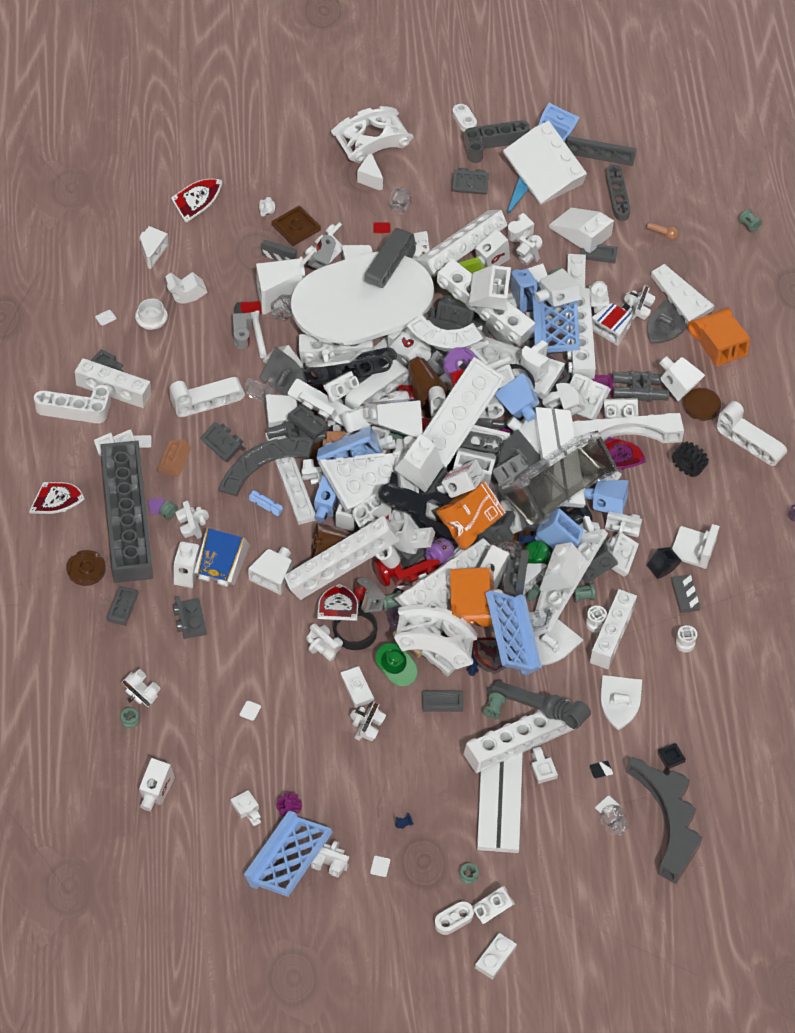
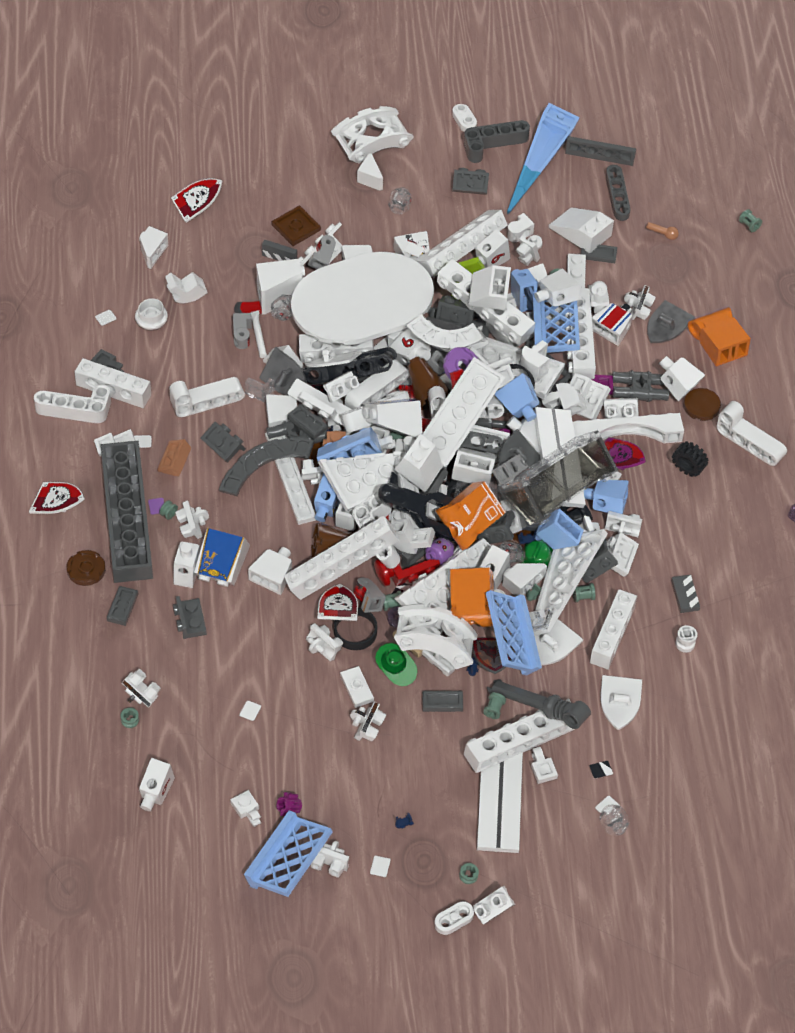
(266, 206): white plate -> none
(266, 503): light blue axle -> none
(381, 227): red sticker -> none
(398, 245): dark grey beam -> none
(462, 479): white torso -> none
(495, 956): white plate -> none
(516, 574): dark grey bracket -> none
(545, 163): white slope -> none
(562, 567): white slope -> none
(595, 618): white wheel -> none
(663, 562): black brick -> none
(671, 756): black tile -> none
(677, 813): dark grey arch -> none
(684, 297): white wing -> none
(694, 546): white bracket -> none

